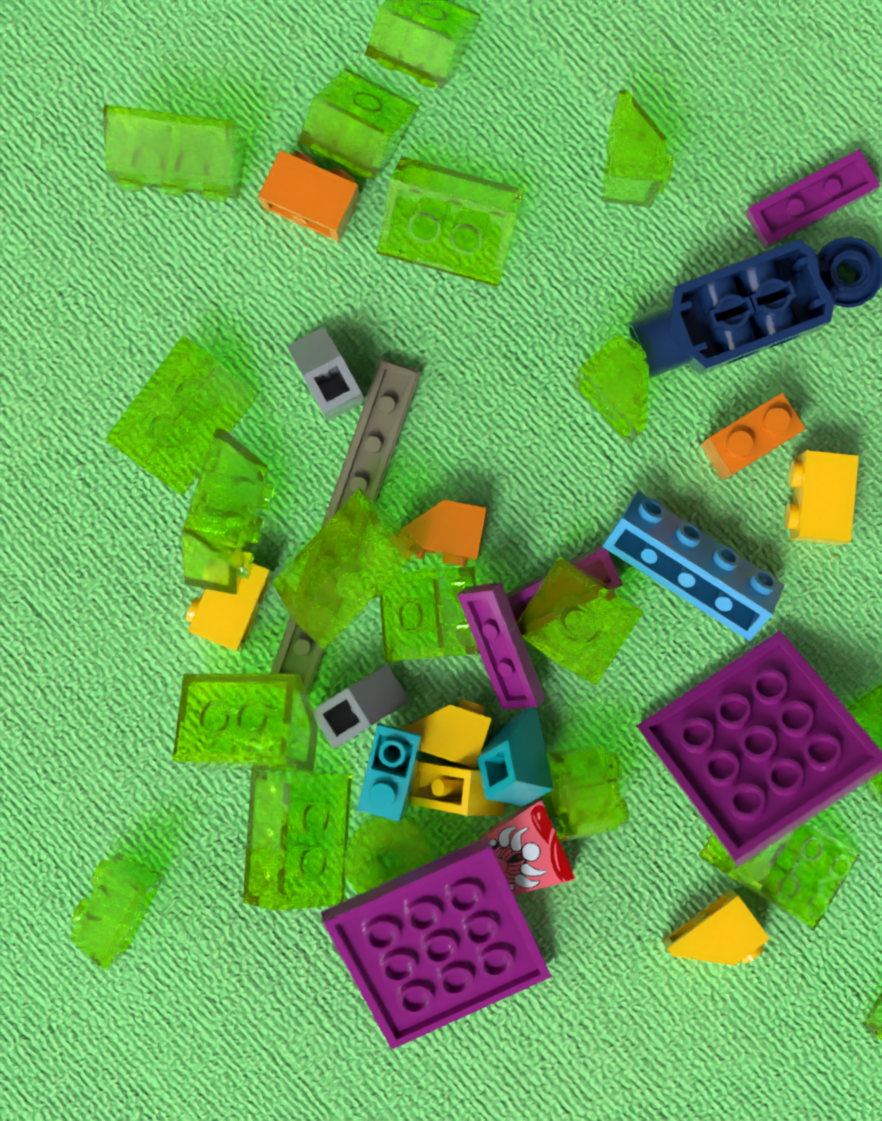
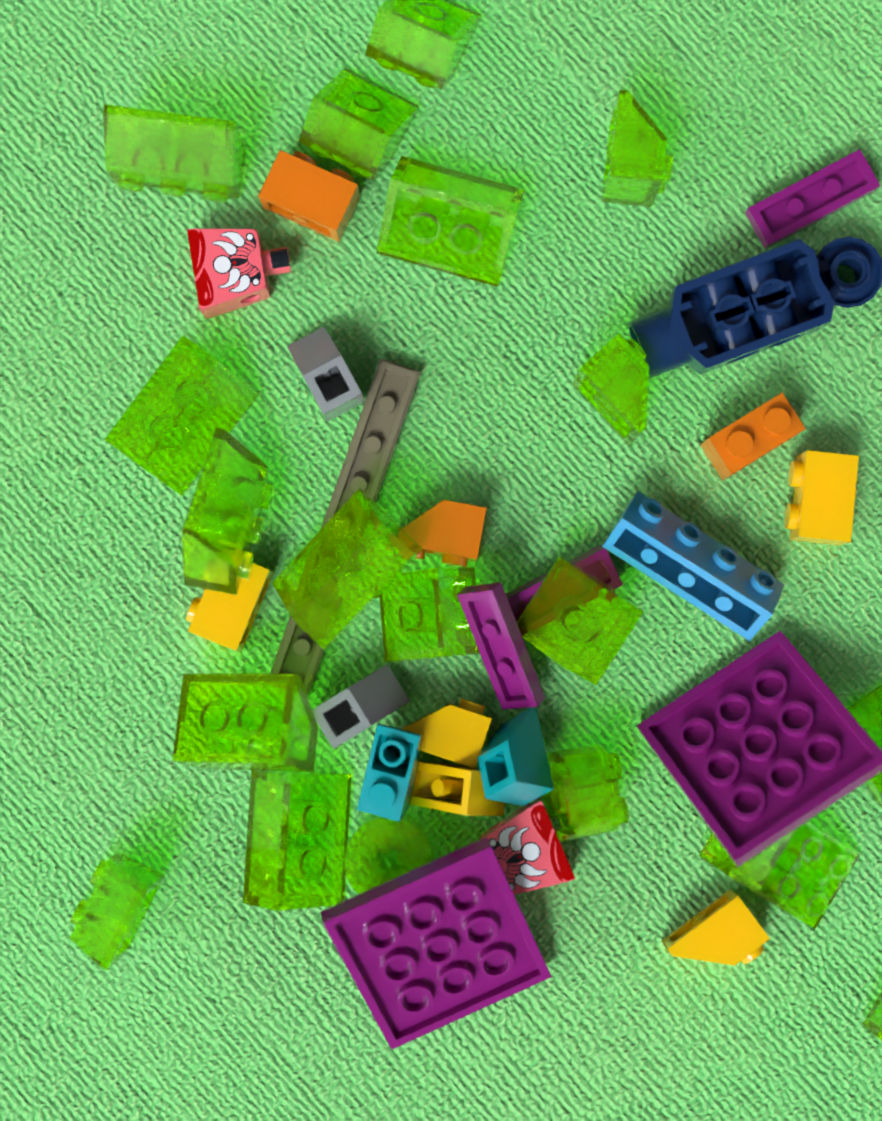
(232, 268): none -> torso

